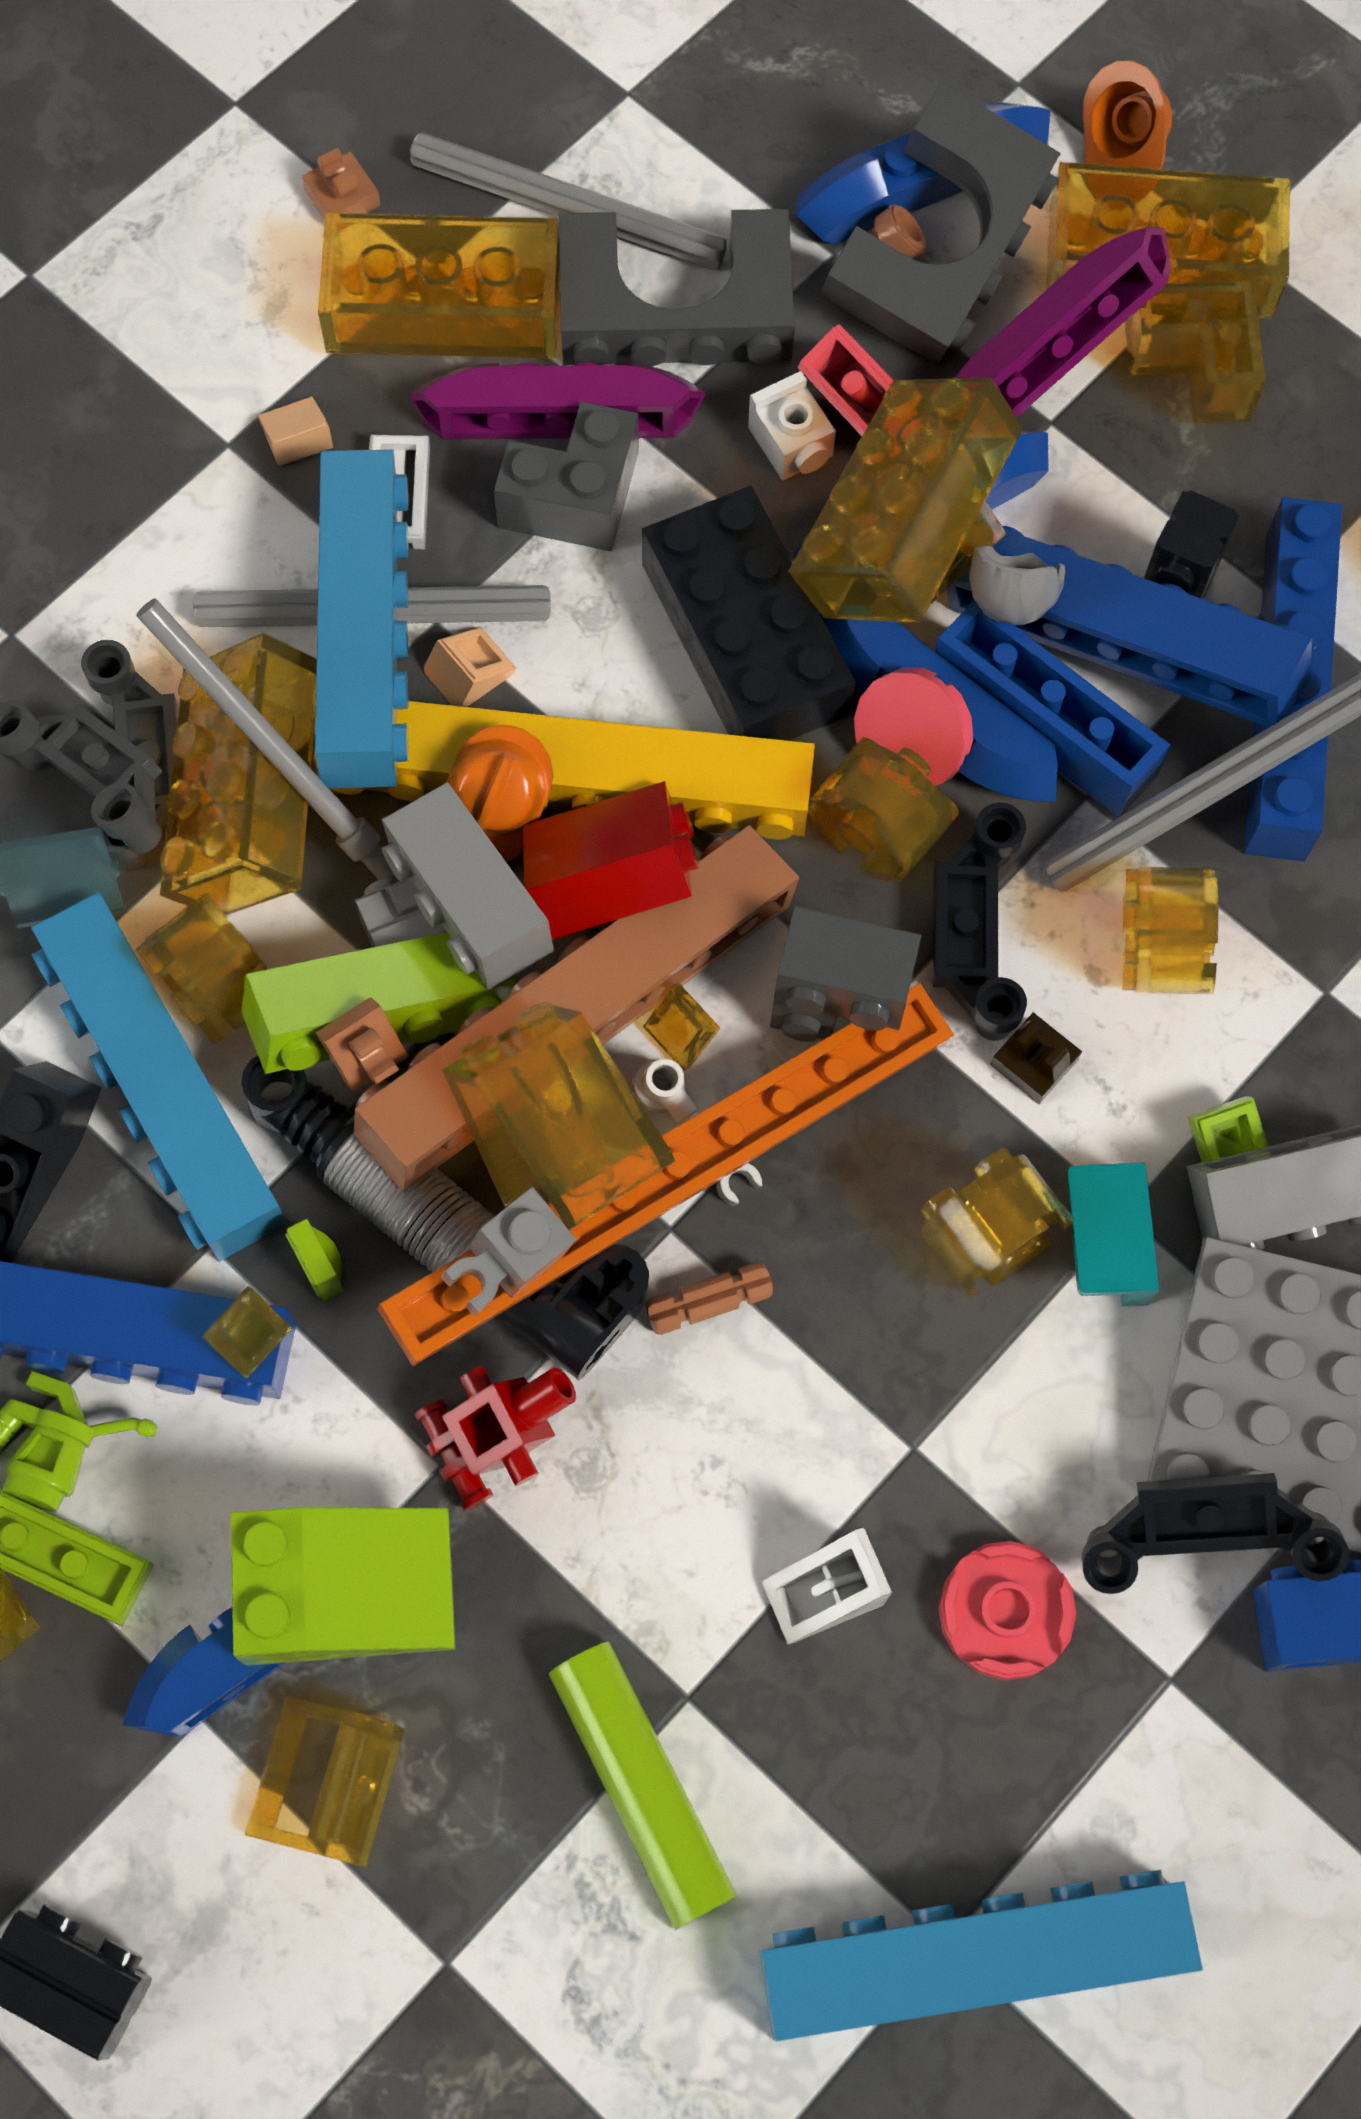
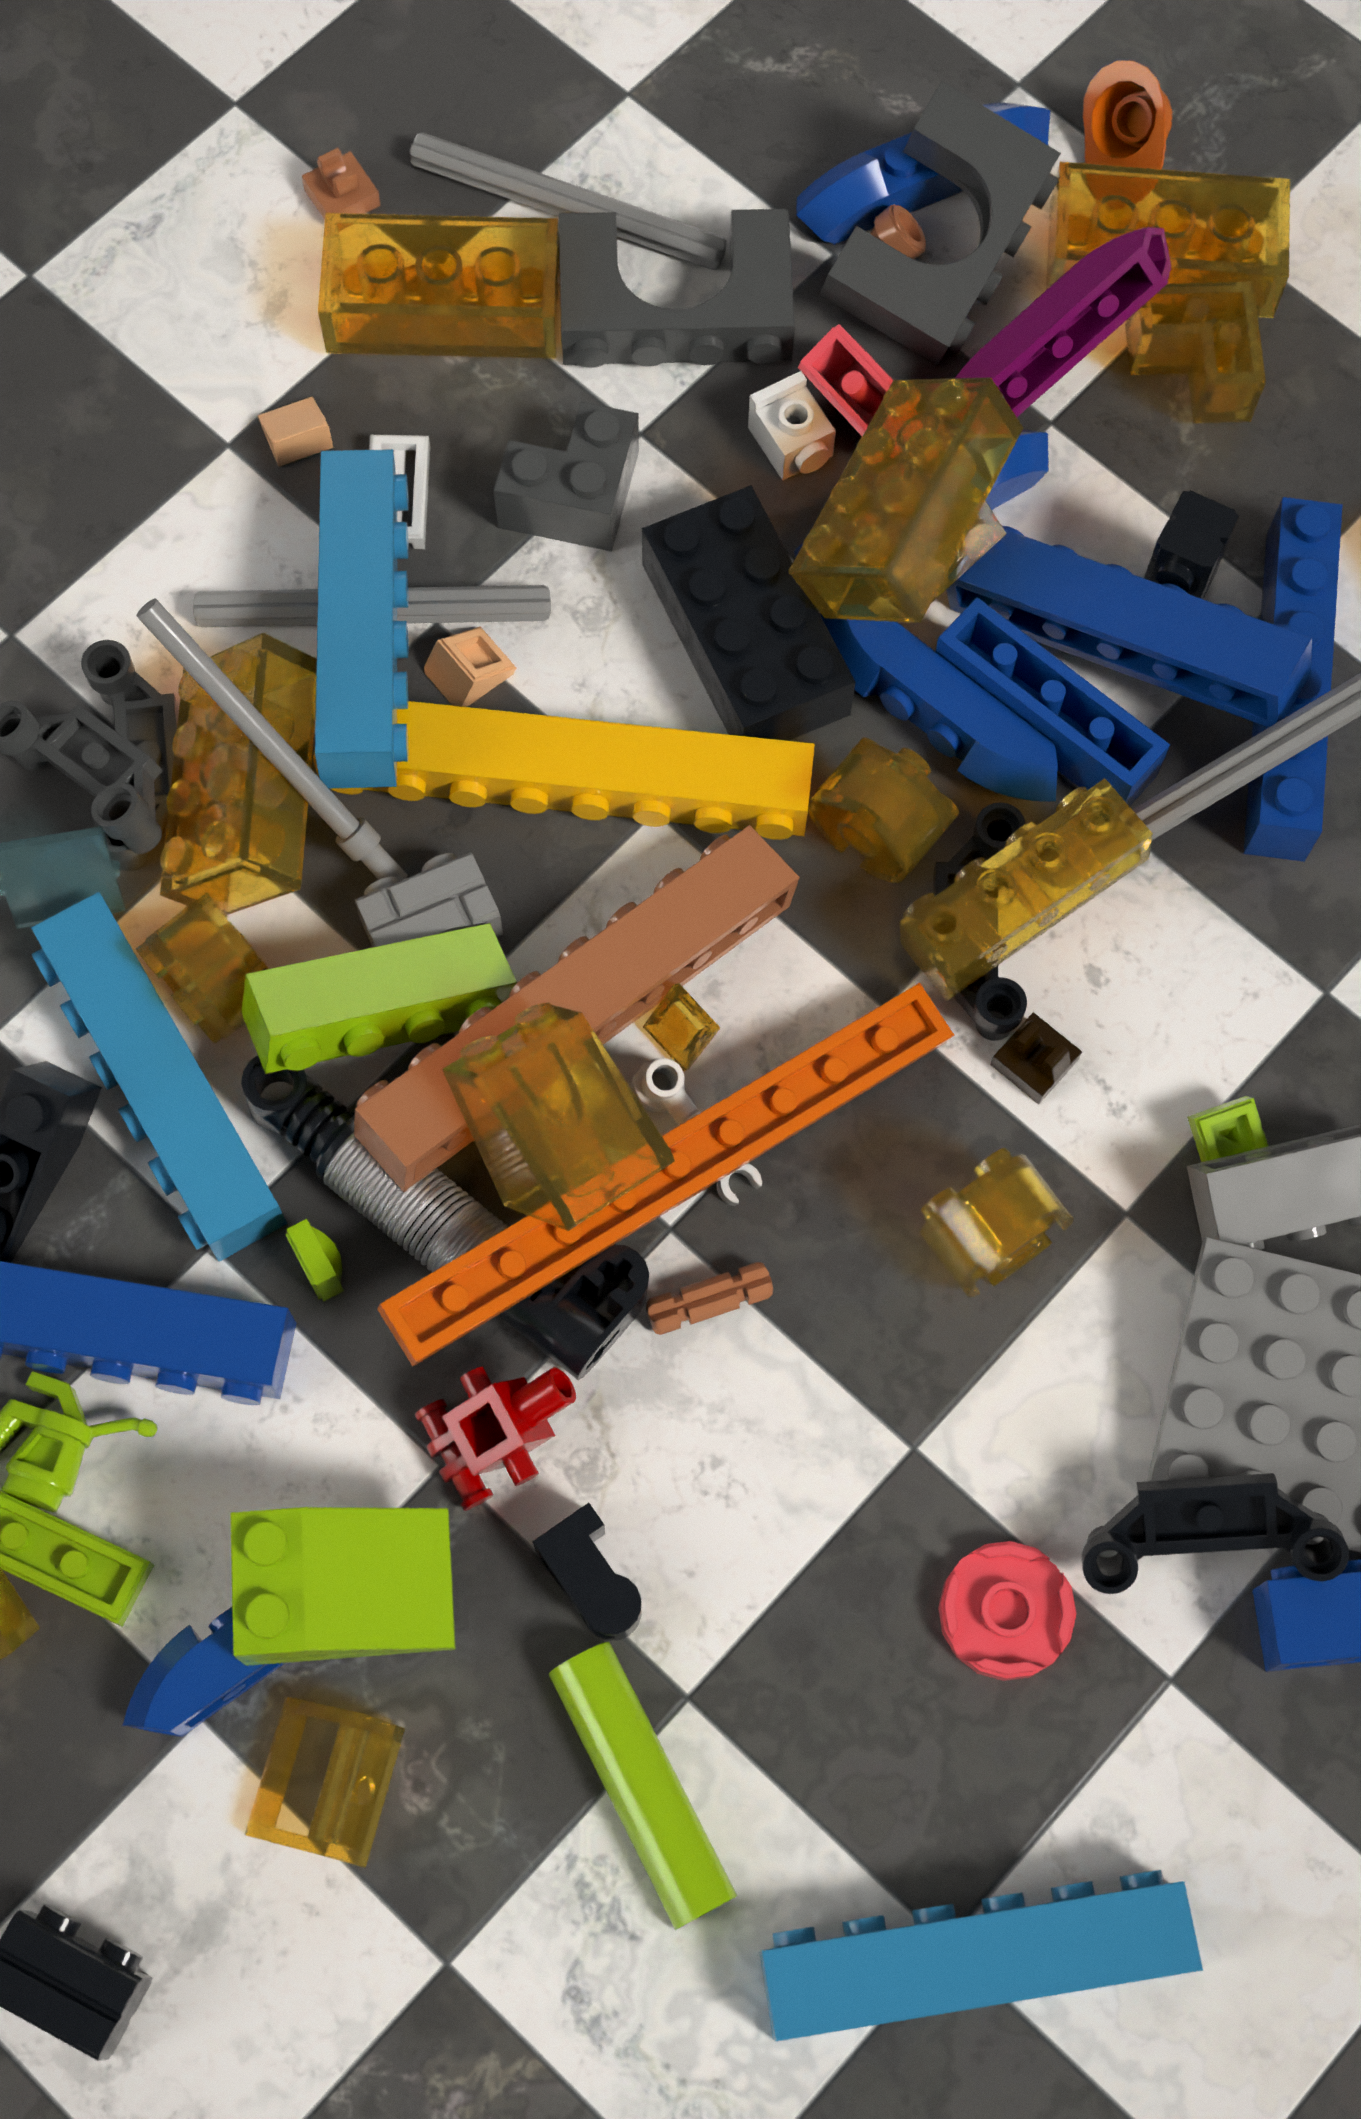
(246, 1332): clear yellow slope -> none
(363, 1045): nougat tile -> none
(466, 887): light grey brick -> none
(503, 783): orange piece -> none
(513, 1249): light grey brick -> none
(545, 400): magenta brick -> none
(602, 1599): none -> black leg
(609, 859): red brick -> none
(827, 1587): white slope -> none
(844, 971): dark grey brick -> none
(920, 714): coral tile -> none
(1014, 587): light grey hair -> none
(1024, 887): none -> clear yellow brick
(1113, 1232): teal panel -> none
(1169, 930): clear yellow brick -> none

